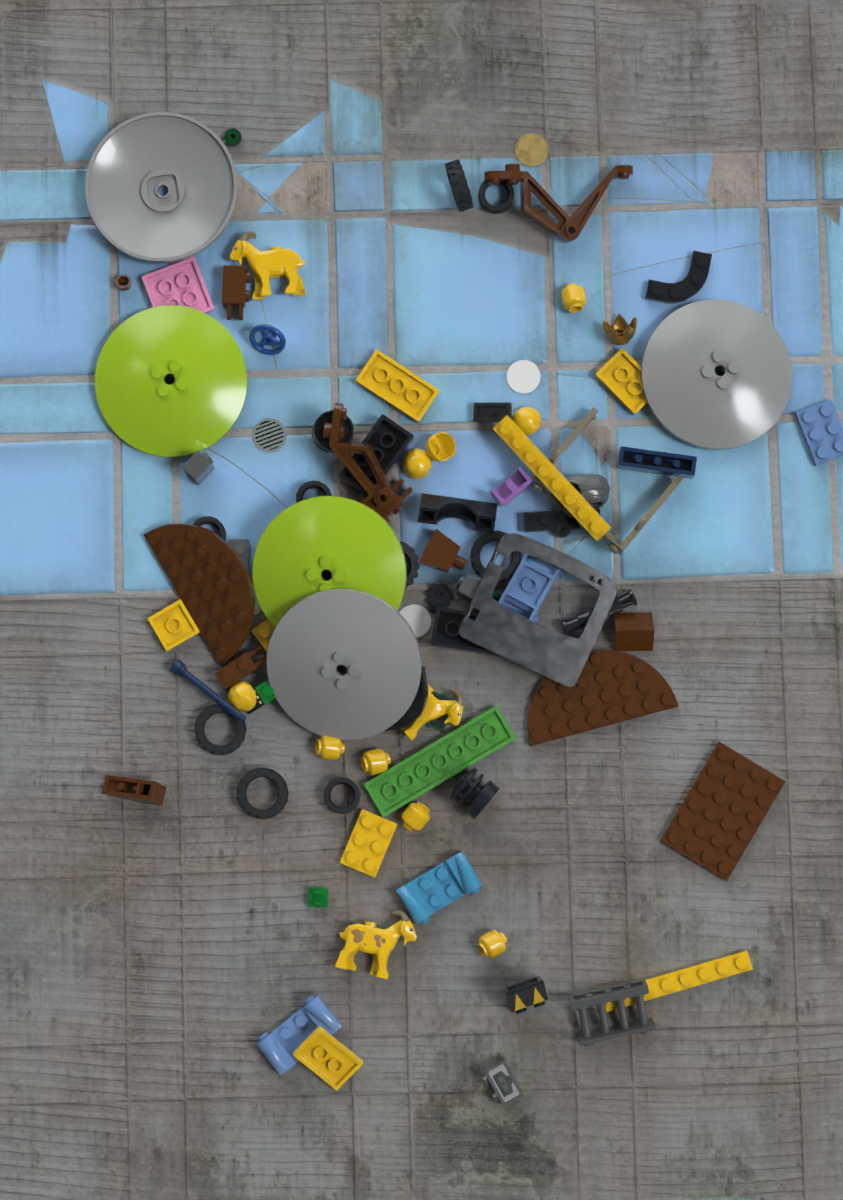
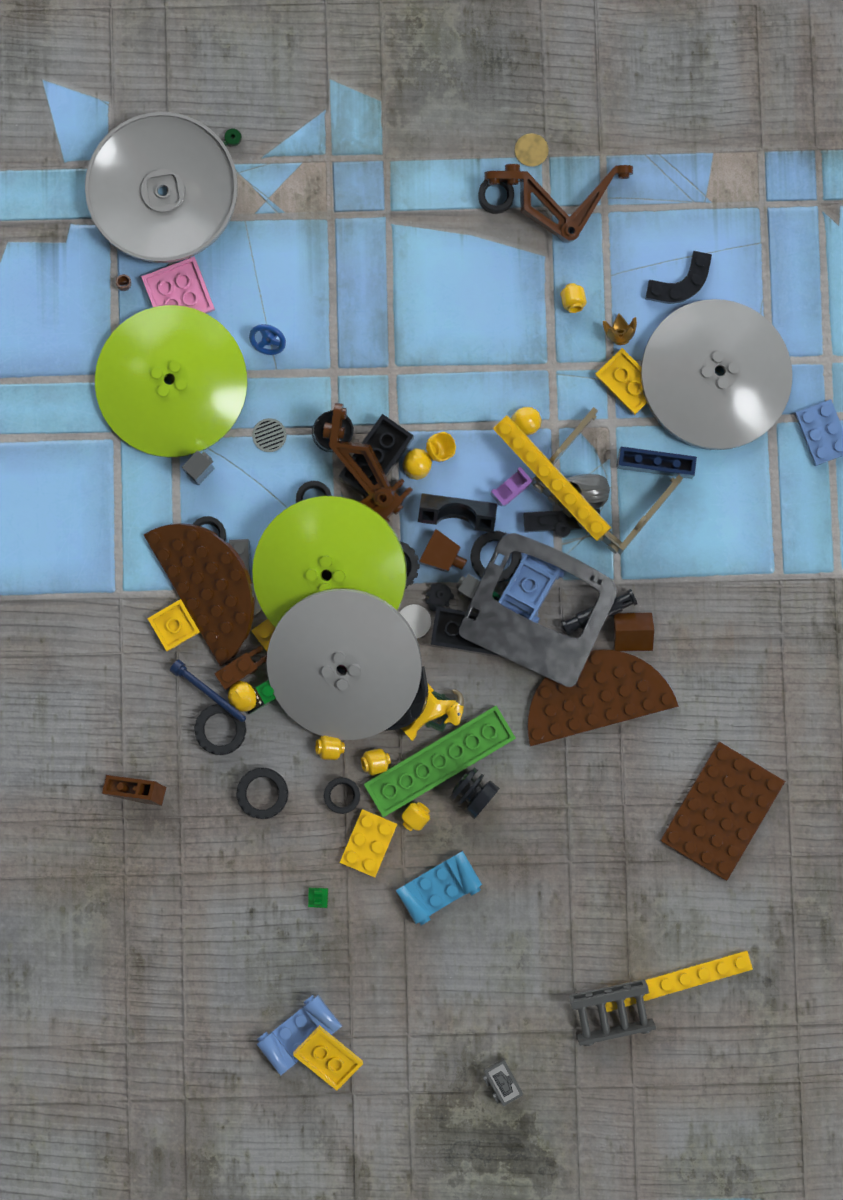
(235, 289): reddish brown hinge -> none
(269, 264): yellow animal -> none
(374, 941): yellow animal -> none
(397, 385): yellow plate -> none
(459, 185): black tyre -> none
(491, 412): black hinge -> none
(492, 944): yellow head -> none
(523, 376): white sticker -> none
(526, 994): black slope -> none

